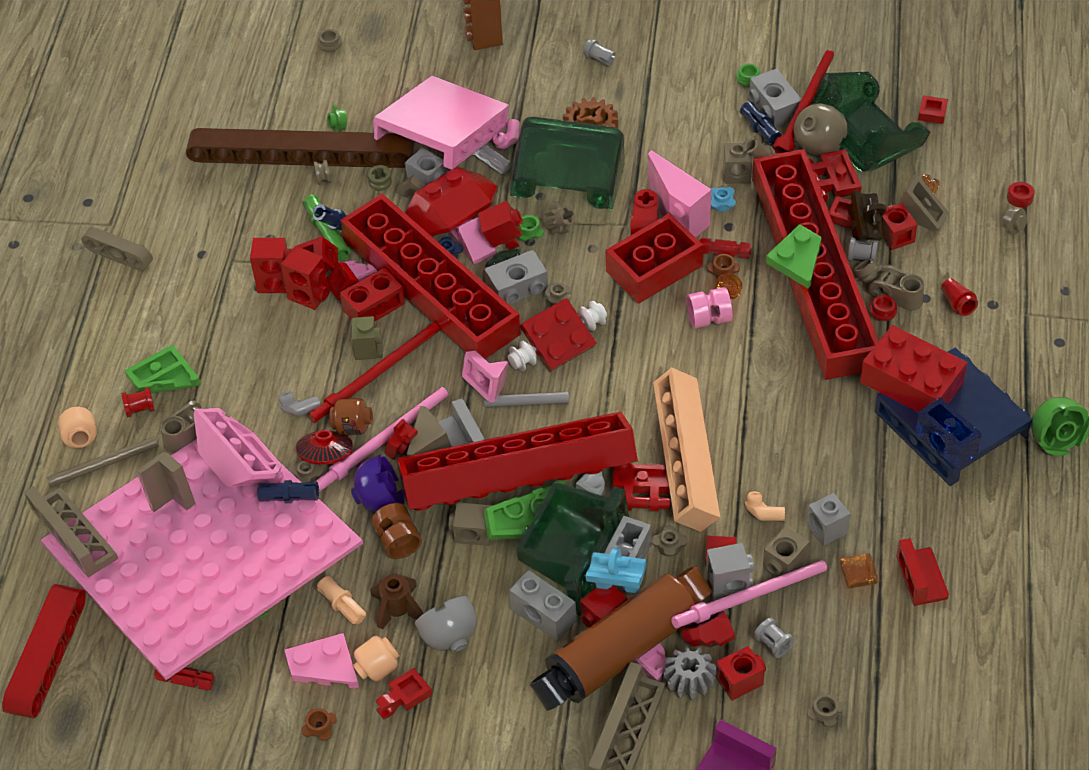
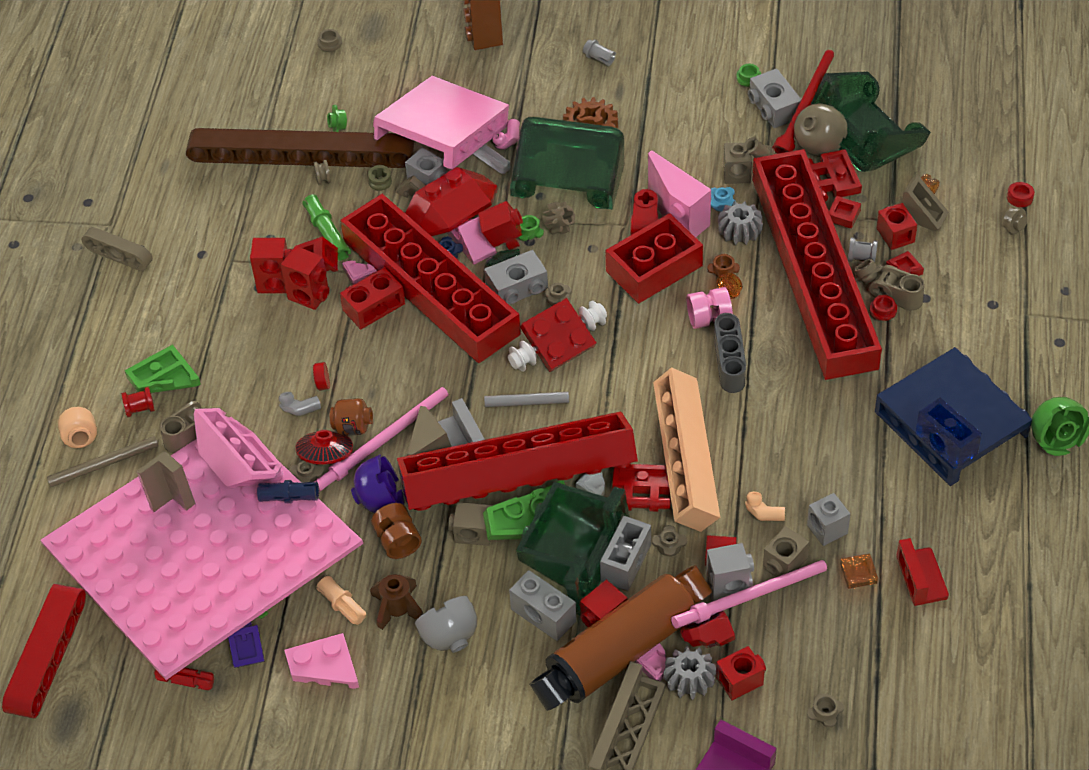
(68, 535): dark tan fence -> none
(246, 646): none -> dark purple bracket
(319, 716): dark orange plate -> none
(321, 376): none -> red tile
(329, 216): dark blue pin -> none
(341, 278): red plate -> none
(366, 338): olive brick -> none
(374, 372): red bar -> none
(375, 658): light nougat head -> none
(400, 440): red plate -> none
(406, 691): red plate -> none
(484, 376): bright pink slope -> none
(616, 570): medium azure hips -> none
(726, 247): red axle -> none
(730, 352): none -> dark grey beam
(740, 222): none -> light grey gear
(752, 113): dark blue pin -> none
(774, 637): light grey bush -> none
(796, 255): bright green wing -> none
(867, 216): dark brown hips -> none
(907, 263): none -> red tile
(912, 370): red brick -> none
(933, 109): red plate -> none
(959, 297): red cone -> none

